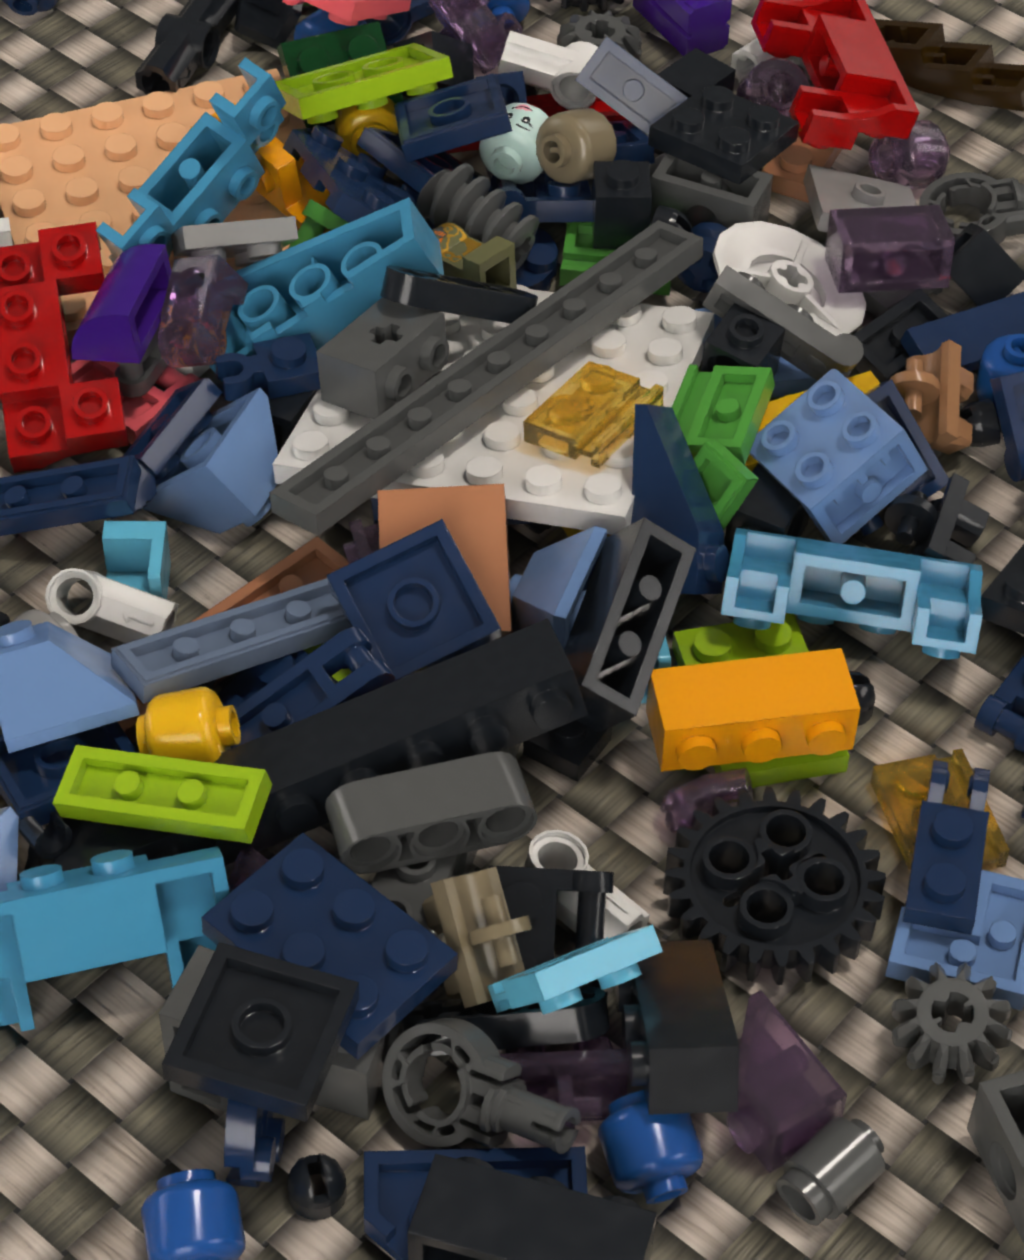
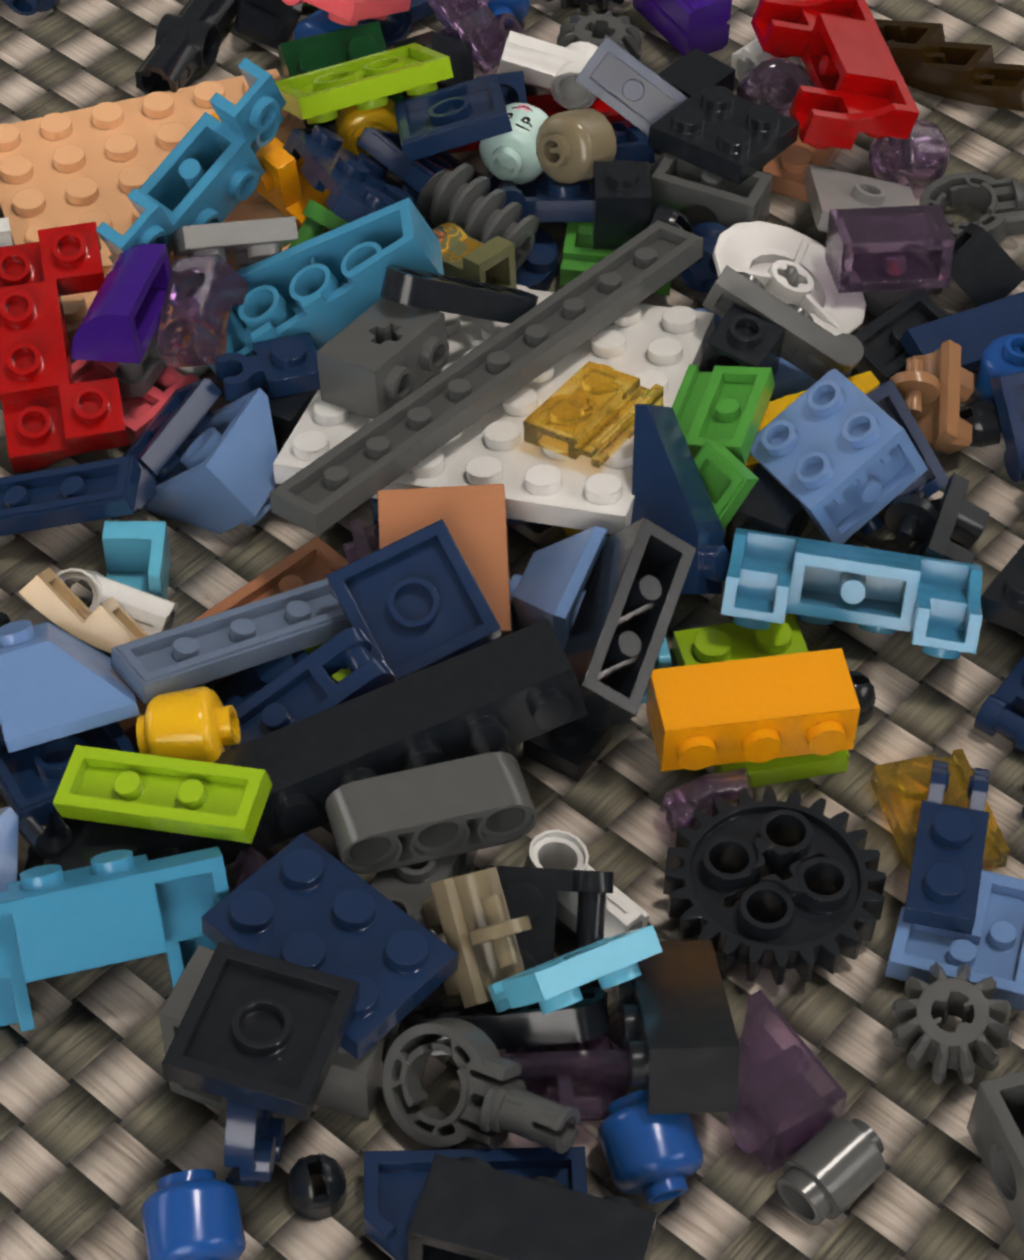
(102, 628): none -> tan slope

